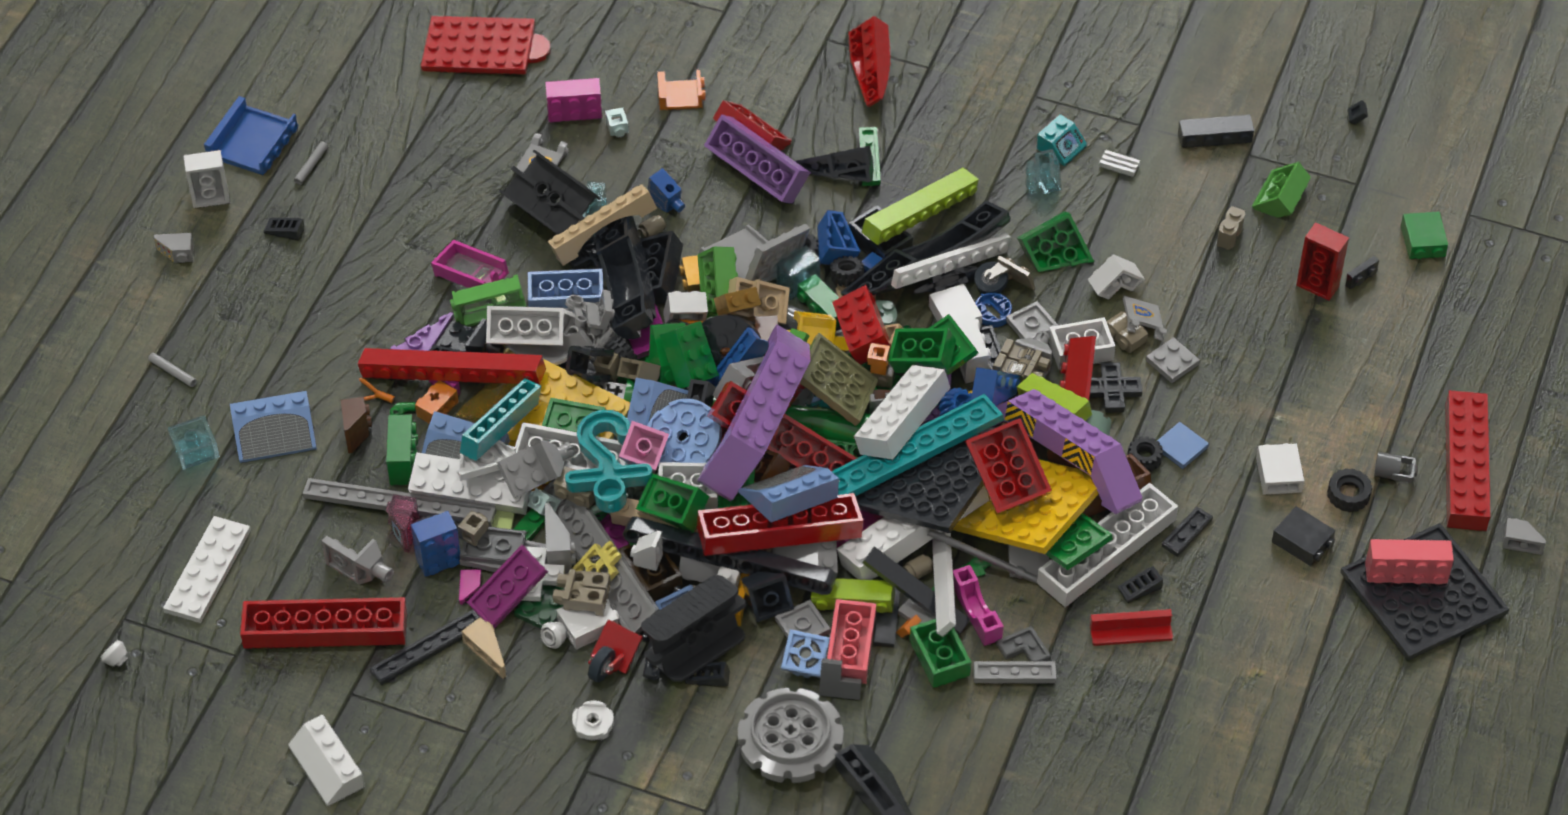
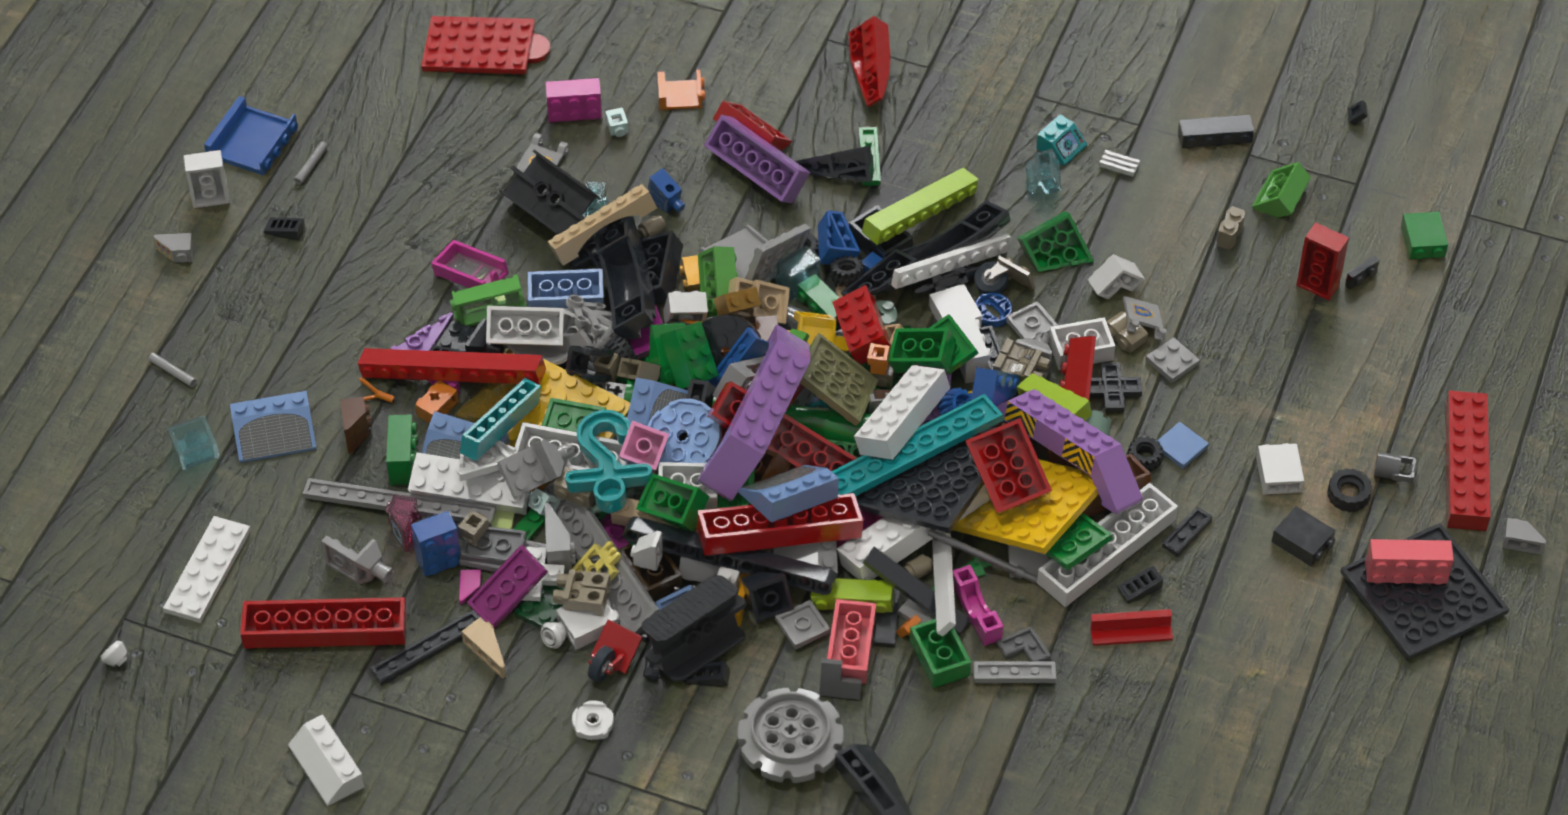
(402, 407): green arm -> none
(600, 315): light grey bracket -> none
(805, 653): light blue piece -> none

